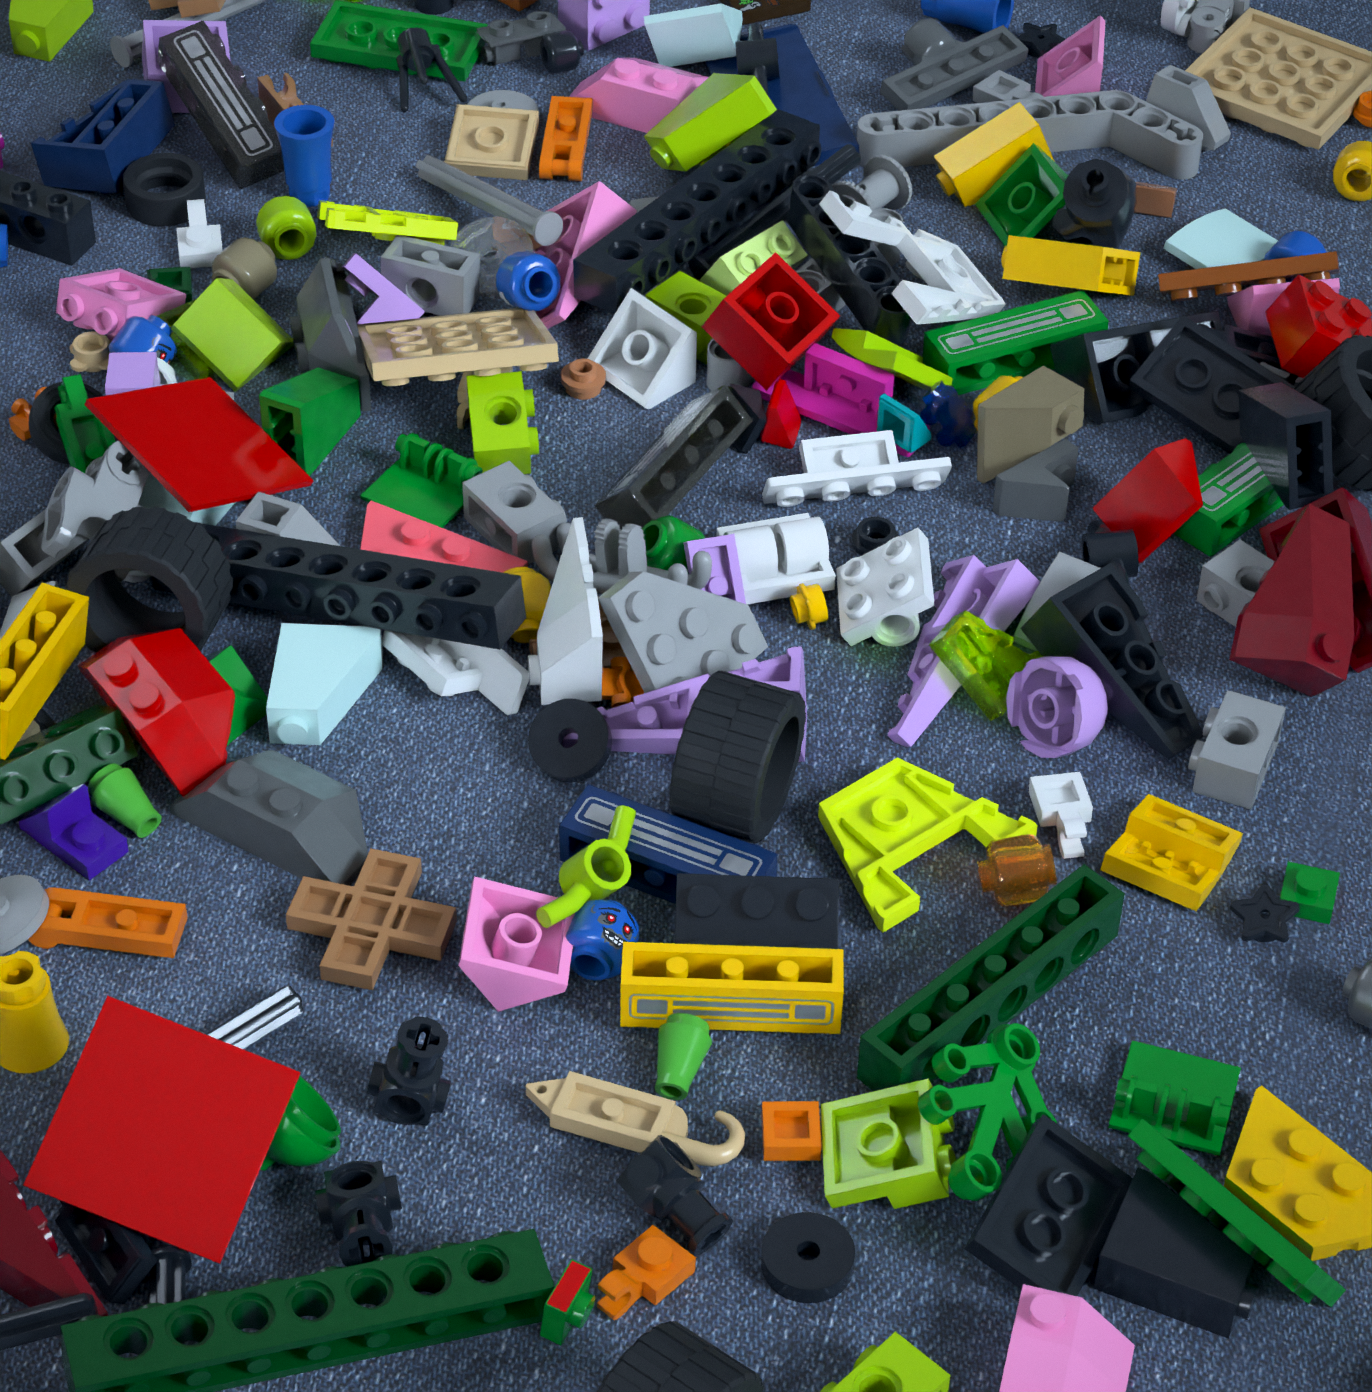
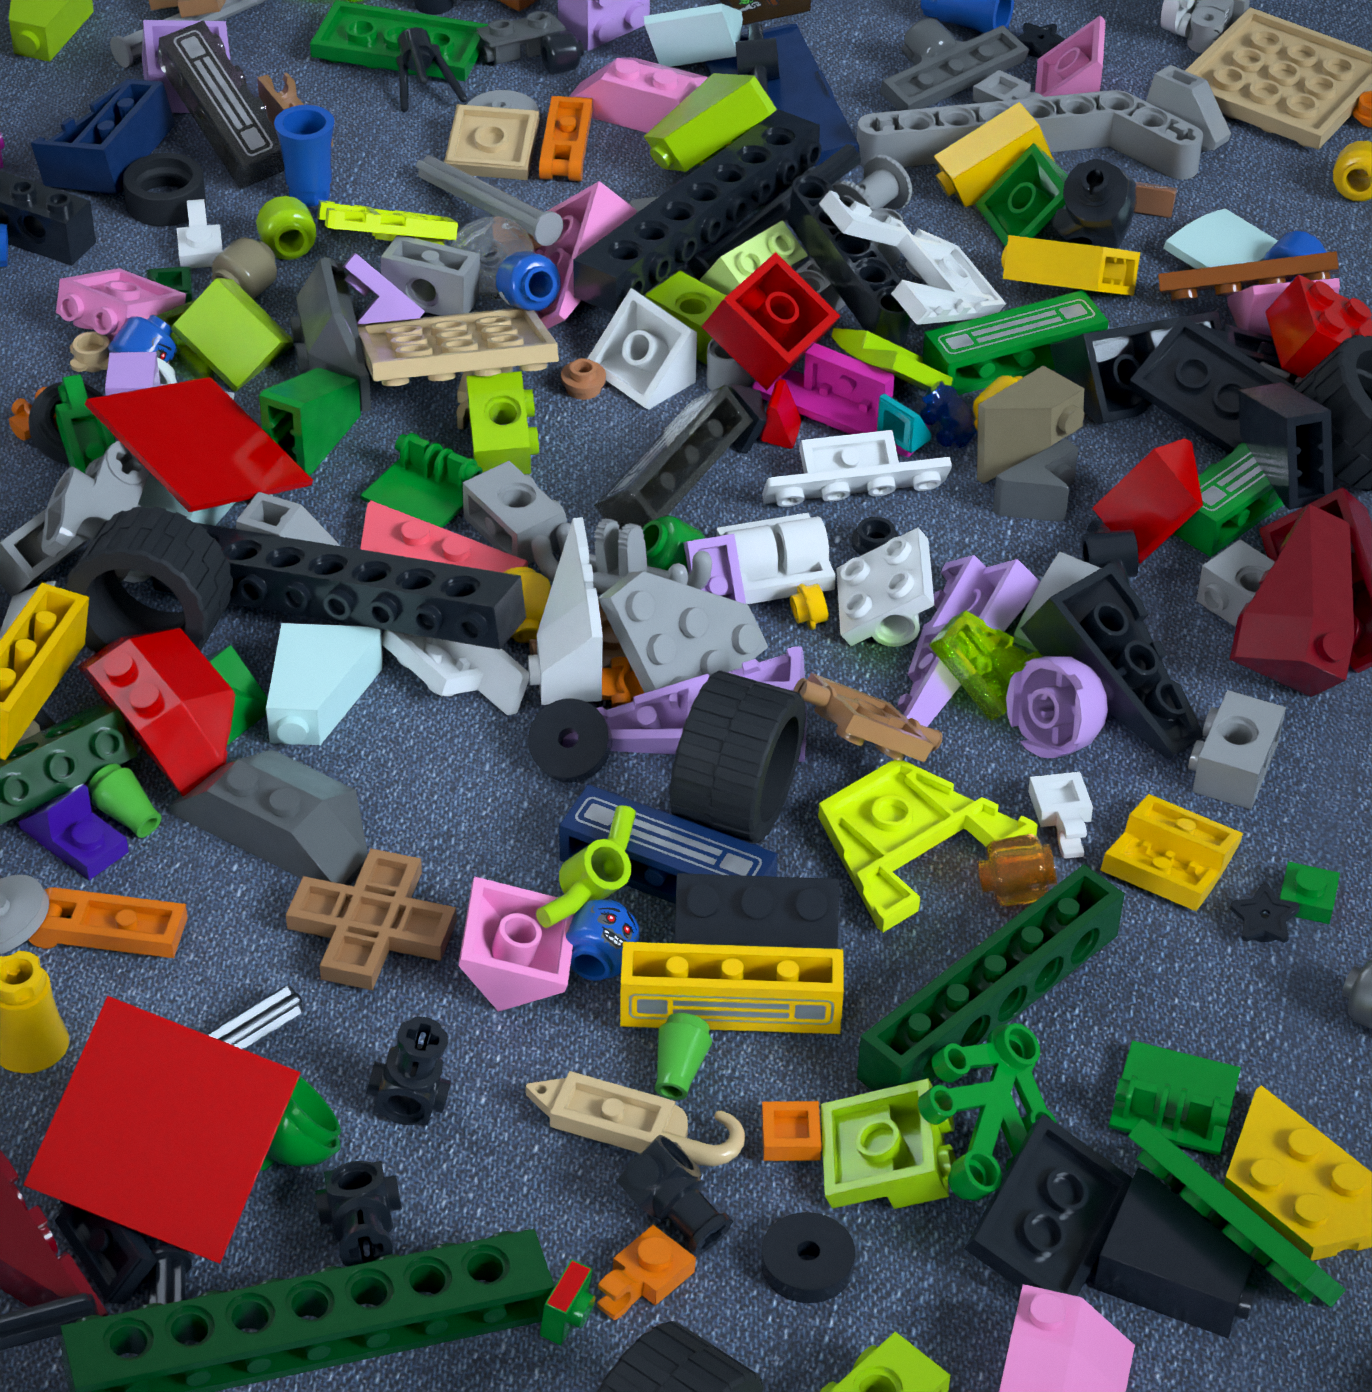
(869, 719): none -> medium nougat plate

